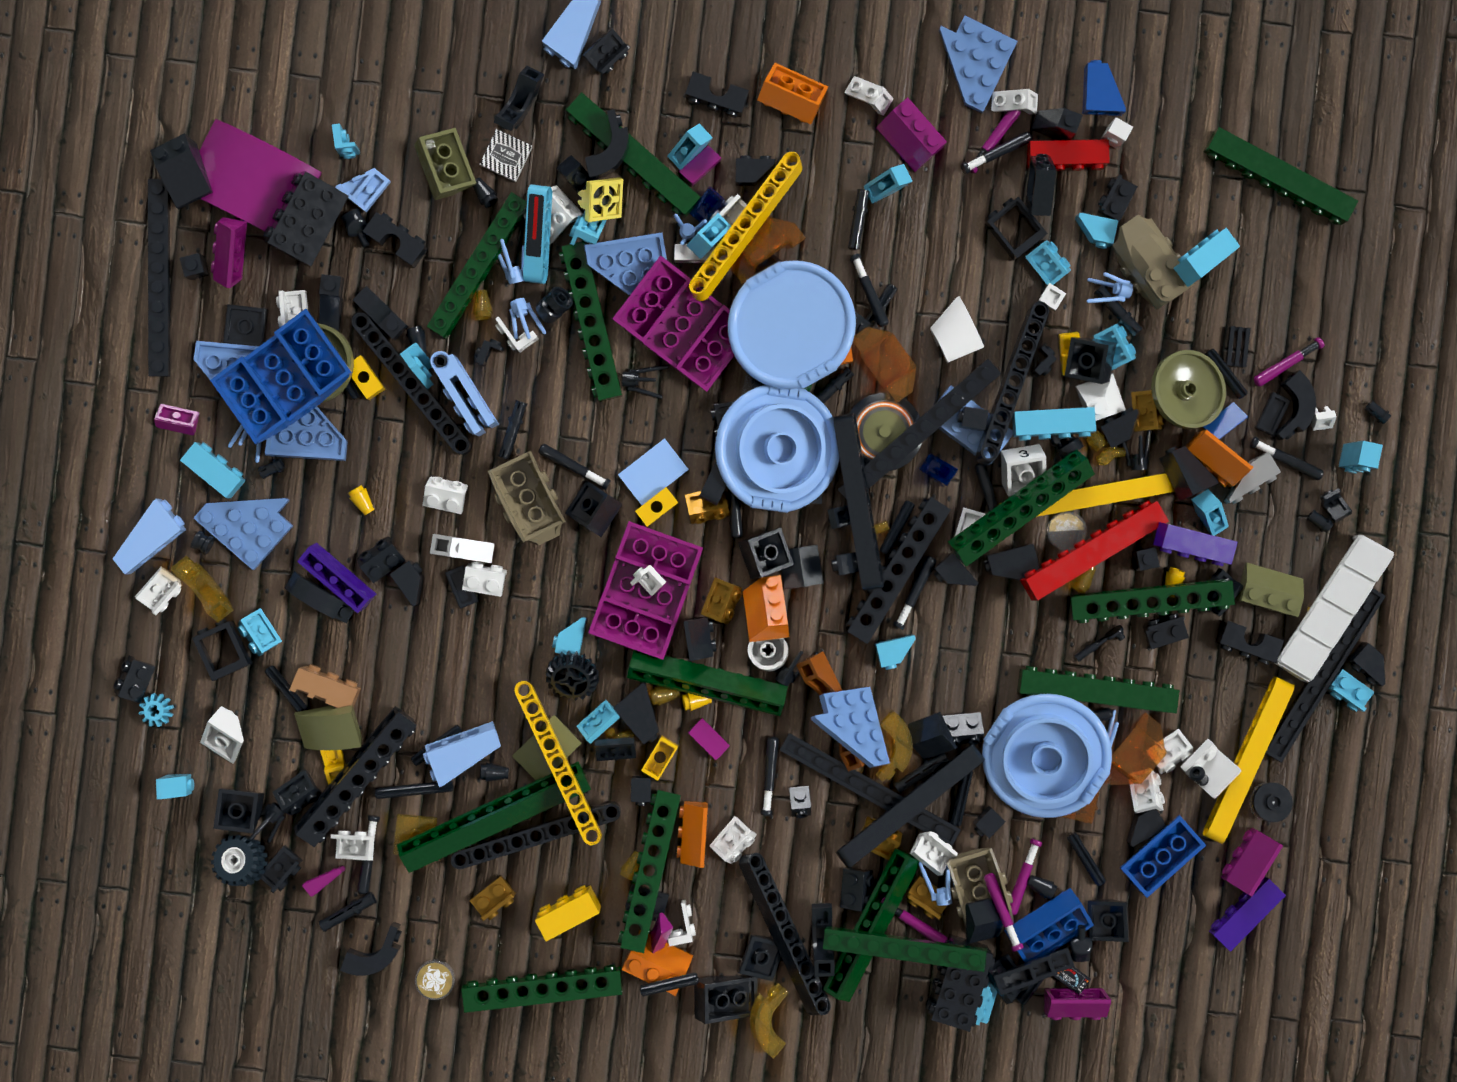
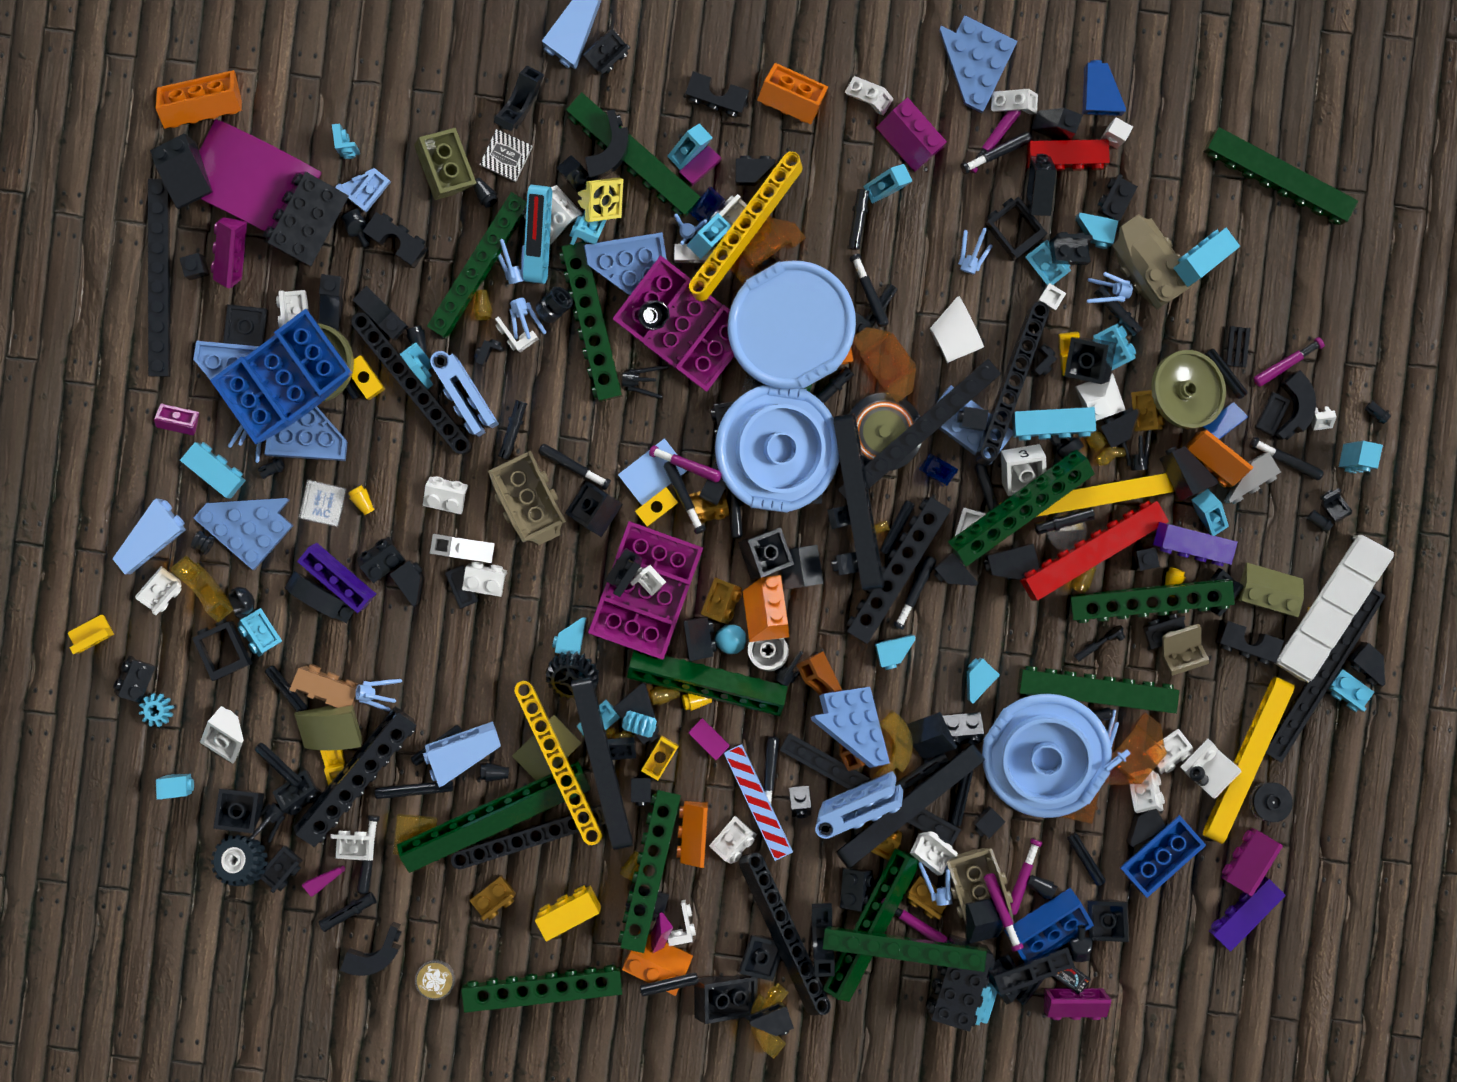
(90, 634): none -> yellow panel
(198, 99): none -> orange slope
(241, 601): none -> black hair
(273, 760): none -> black axle
(322, 503): none -> clear tile
(366, 693): none -> light blue plant
(602, 763): none -> black beam
(623, 571): none -> black bracket
(639, 724): none -> medium azure gear
(653, 314): none -> black hair
(678, 484): none -> black piece
(694, 467): none -> magenta piece
(730, 639): none -> medium azure hair
(758, 802): none -> tile
(772, 1020): none -> black slope
(859, 805): none -> light blue hinge
(970, 263): none -> light blue plant
(979, 678): none -> medium azure slope
(1057, 523): none -> black pin
(1070, 248): none -> black bracket
(1121, 757): none -> light blue piece
(1183, 650): none -> dark tan bracket

